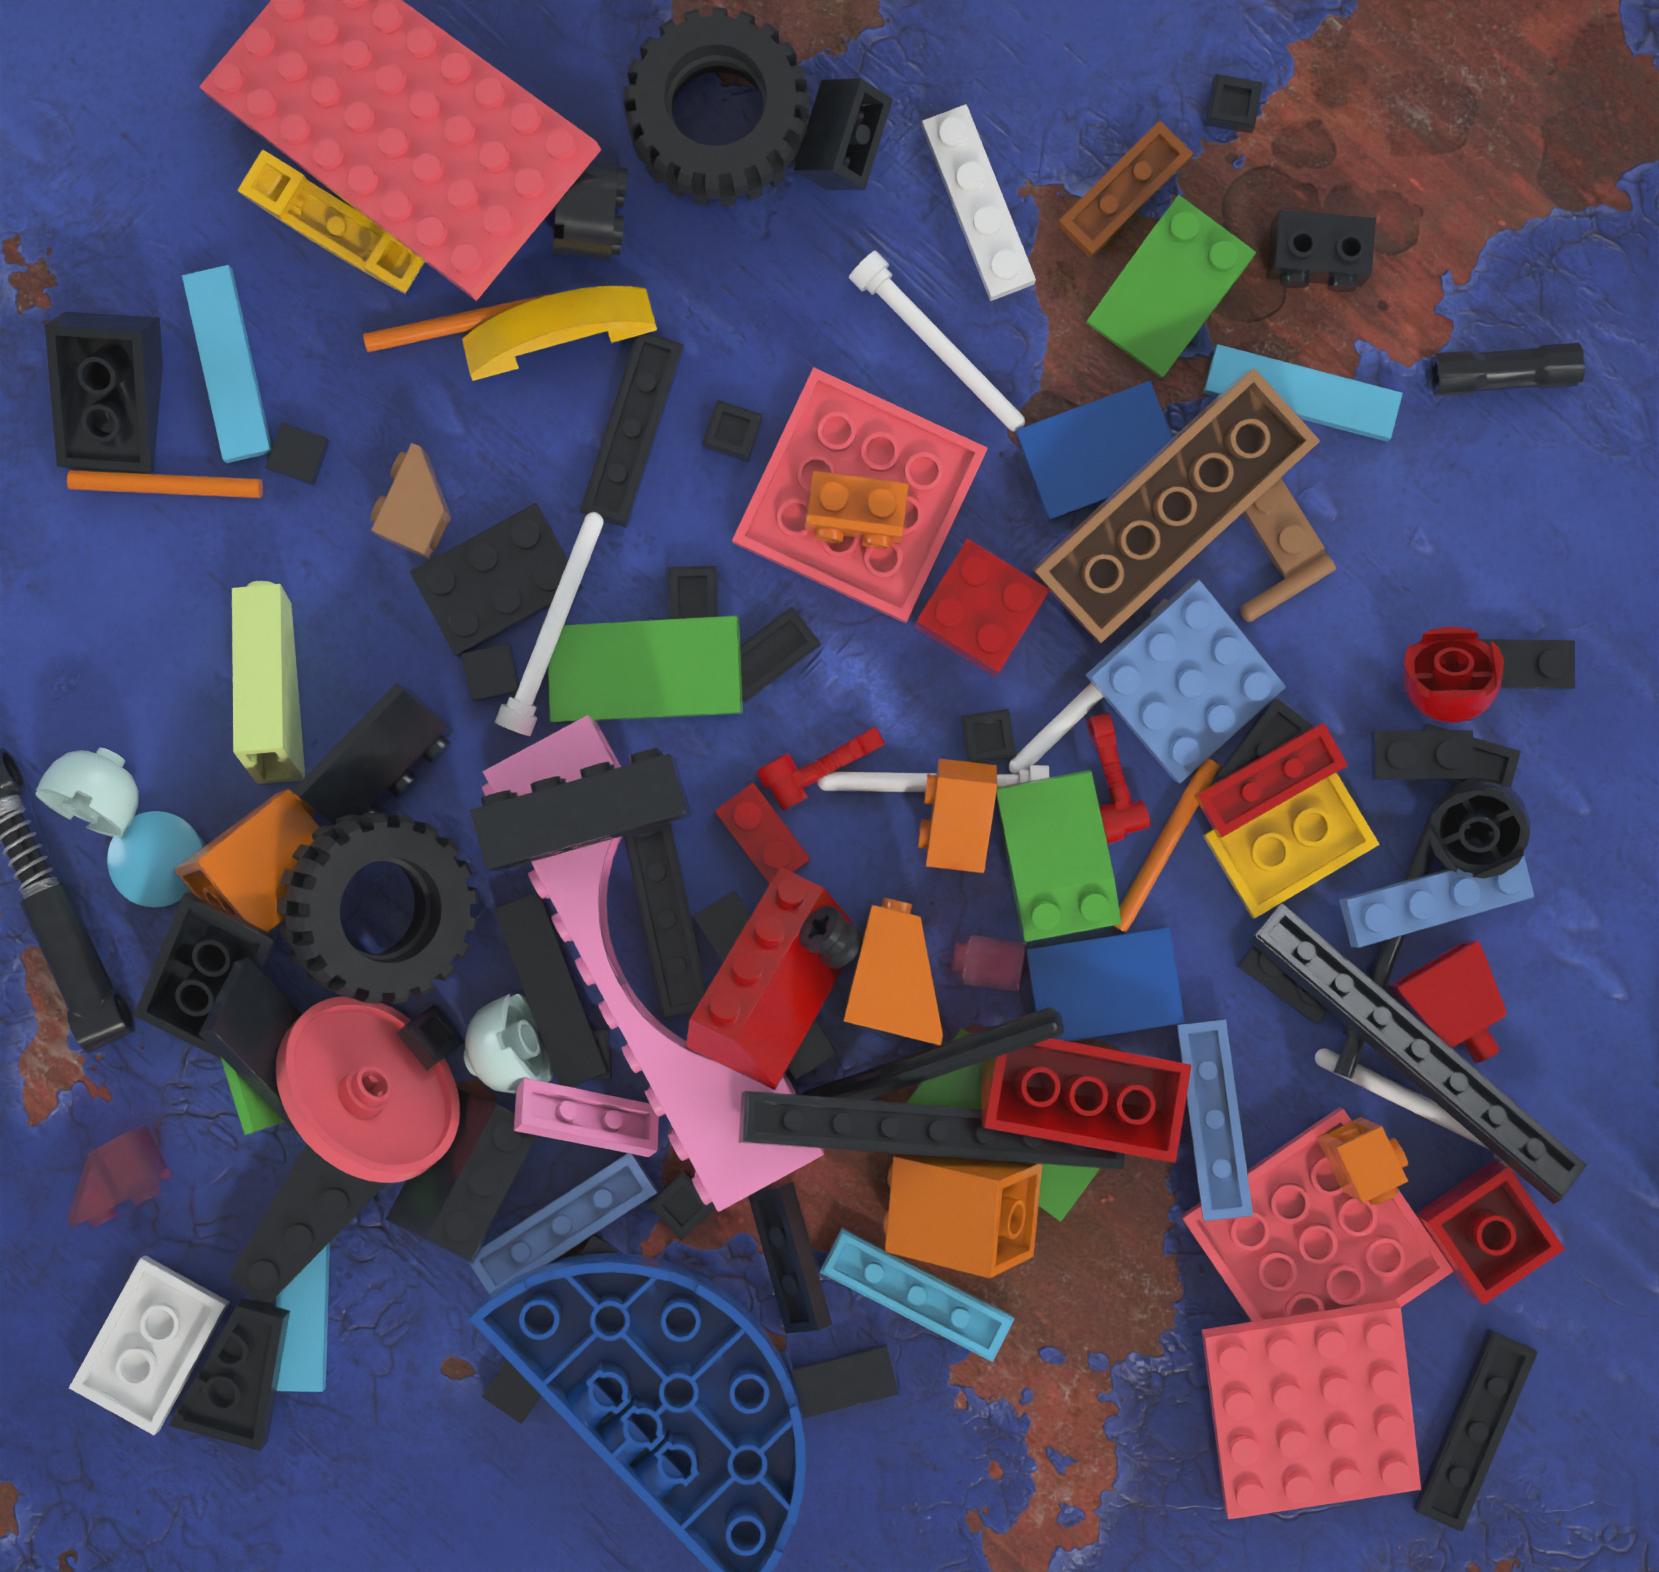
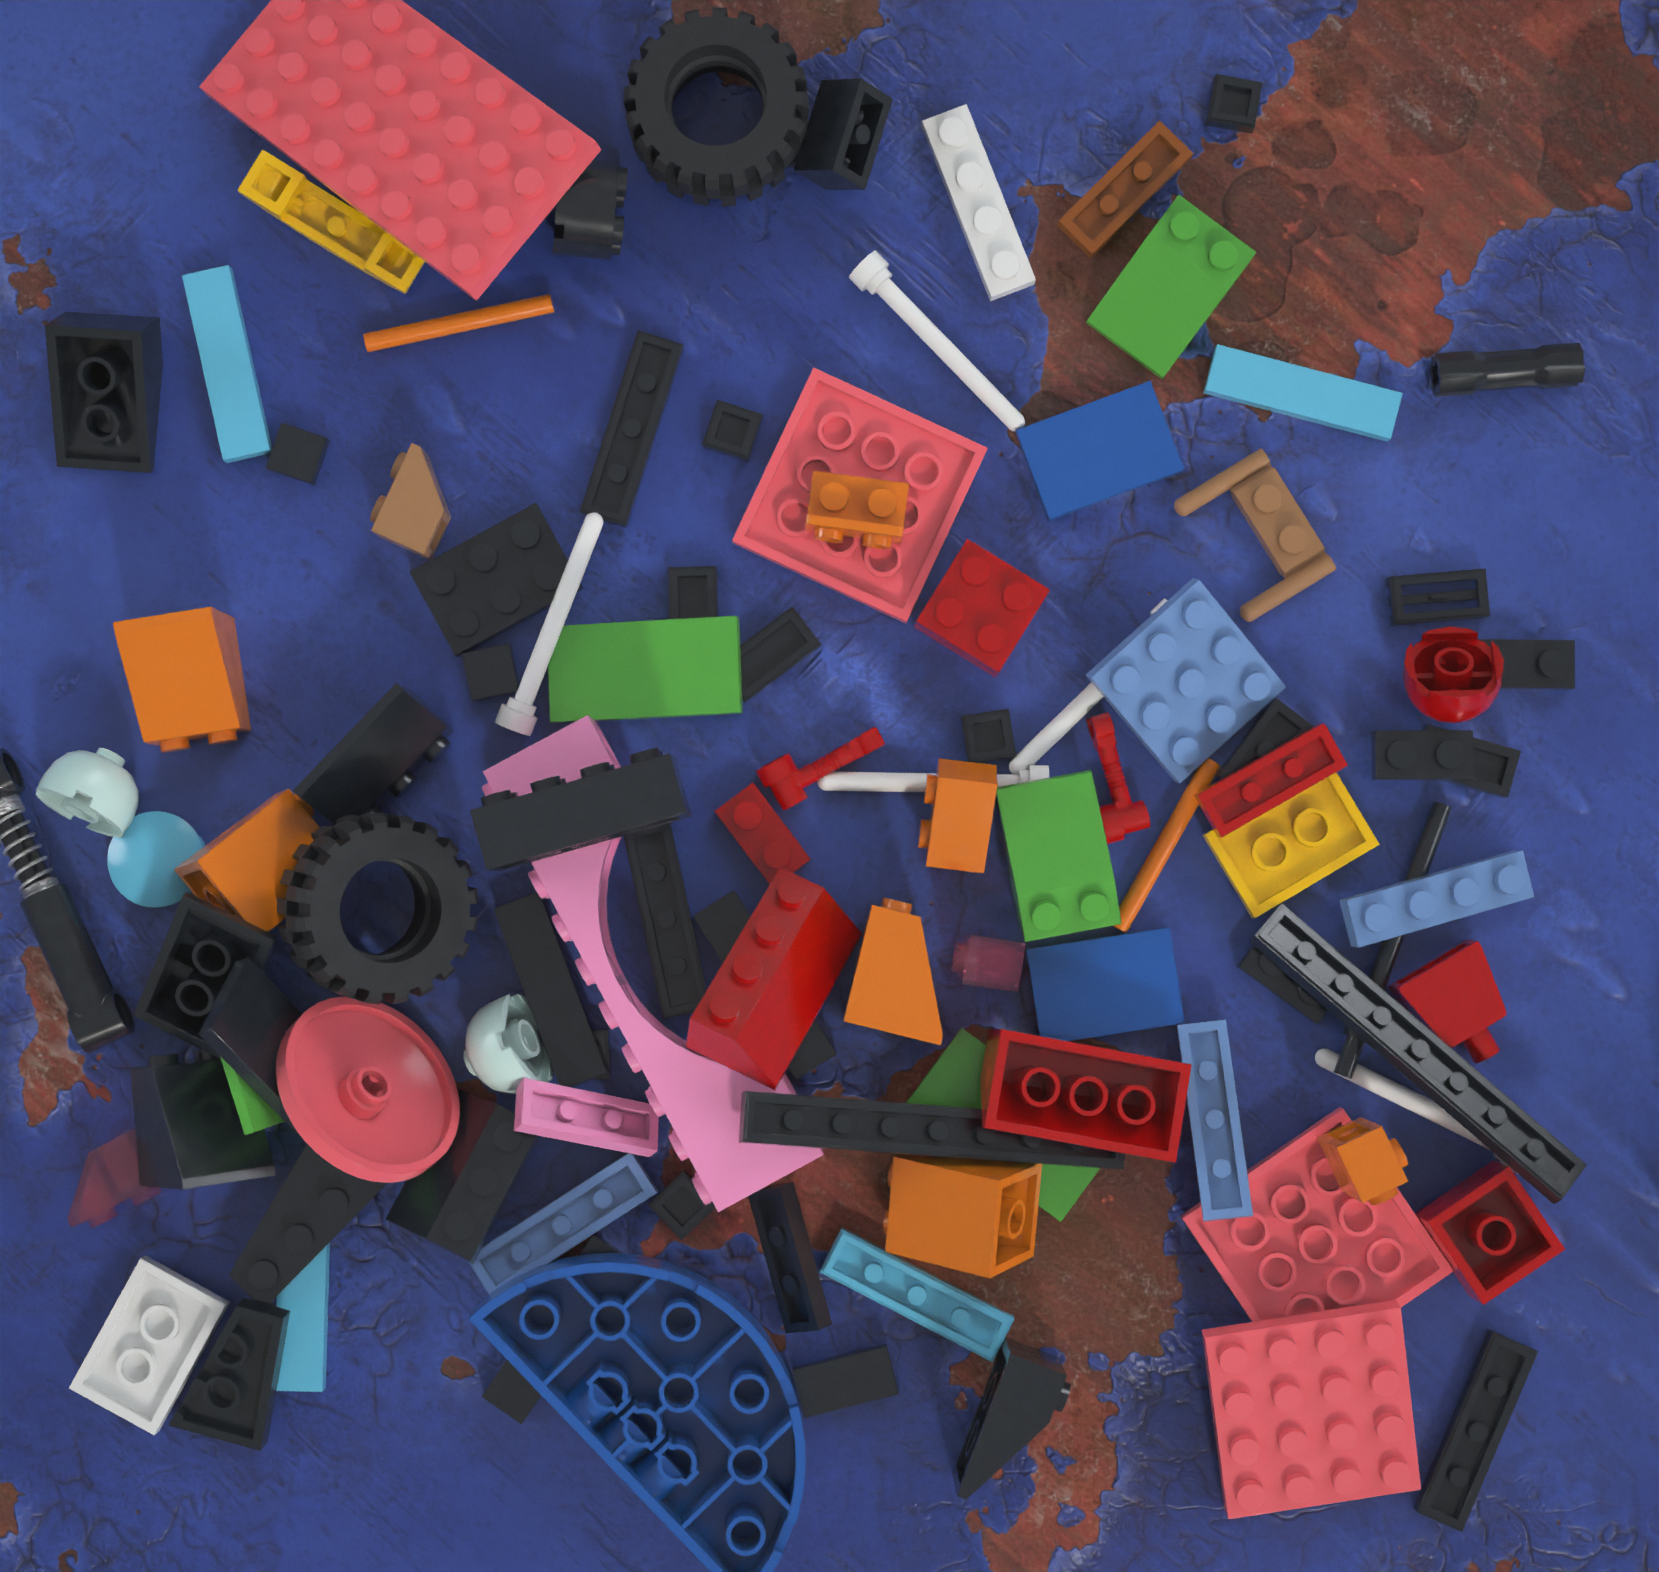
(164, 484): orange bar -> none
(184, 677): none -> orange slope
(191, 1126): none -> black slope
(265, 684): yellowish green slope -> none
(430, 1037): black tile -> none
(554, 321): yellow slope -> none
(831, 937): black wheel -> none
(945, 1057): black axle -> none
(1012, 1410): none -> black slope
(1175, 505): medium nougat brick -> none
(1321, 250): black brick -> none
(1397, 600): none -> black tile
(1480, 828): black cylinder -> none

